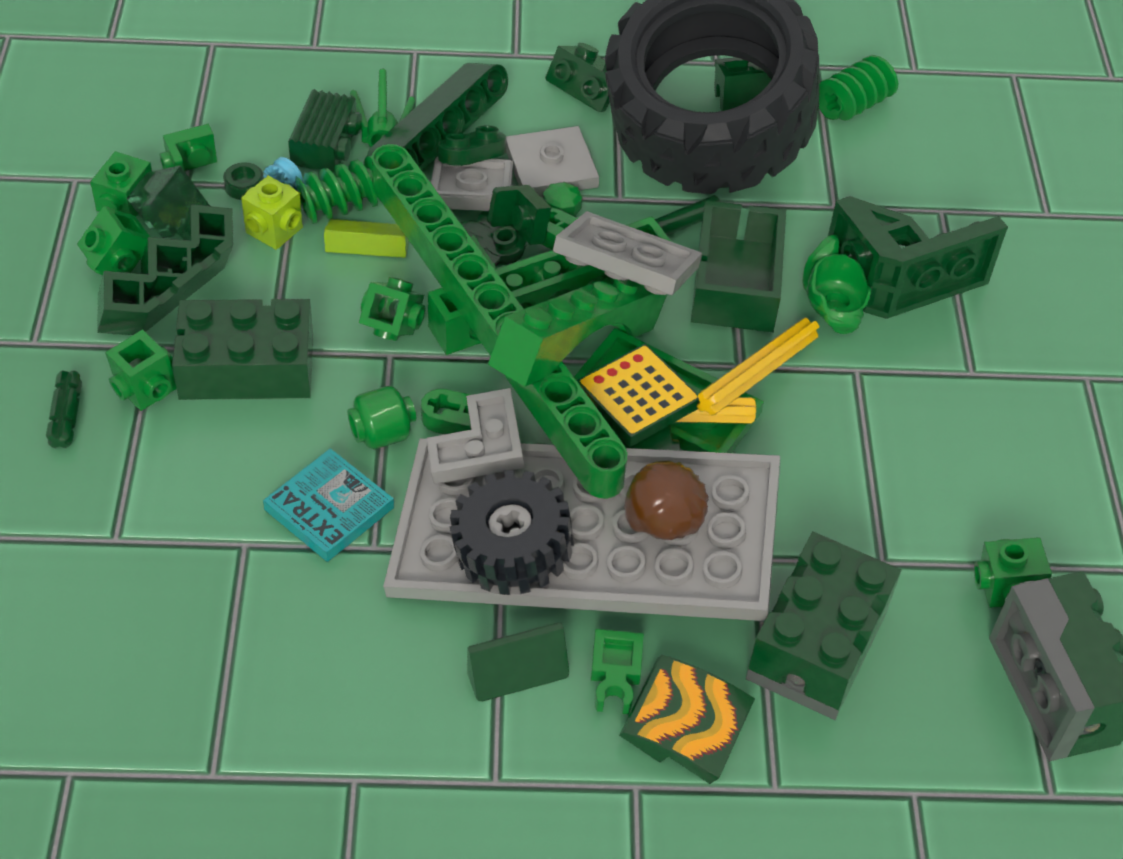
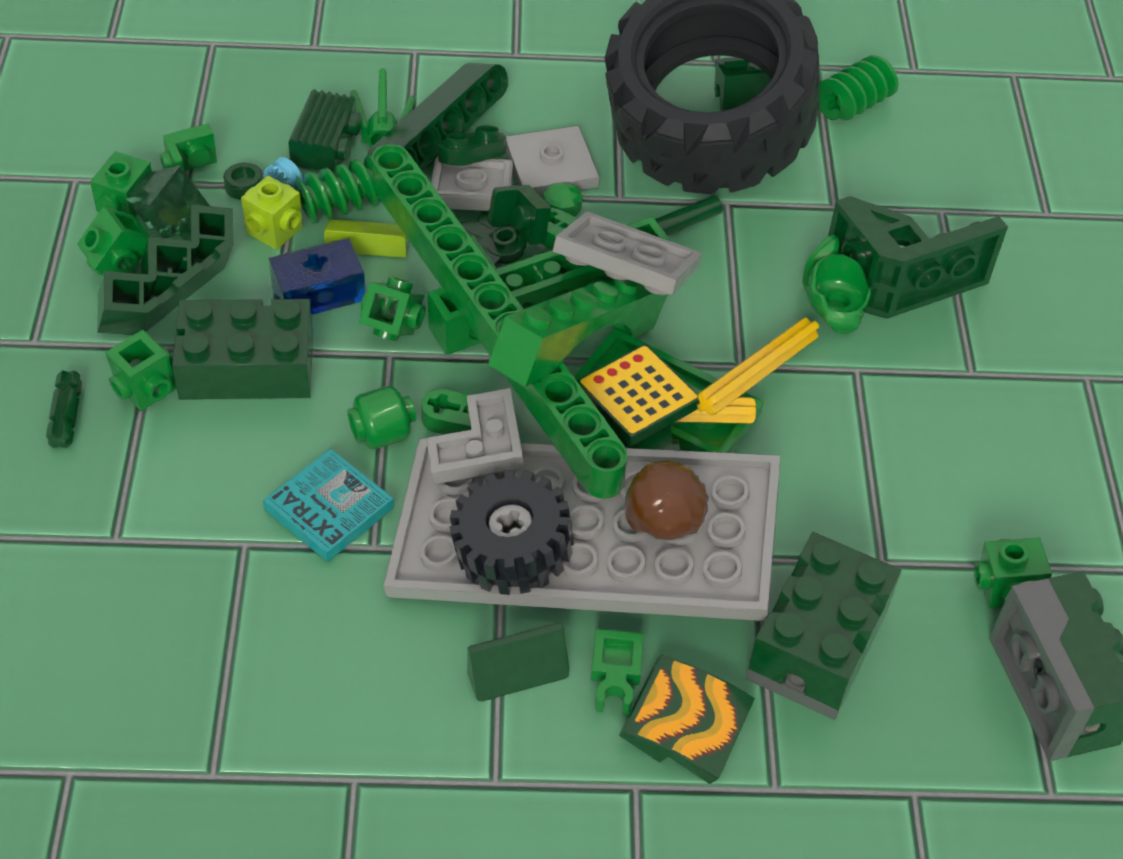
(324, 274): none -> clear blue brick
(580, 74): dark green bracket -> none
(738, 278): dark green piece -> none

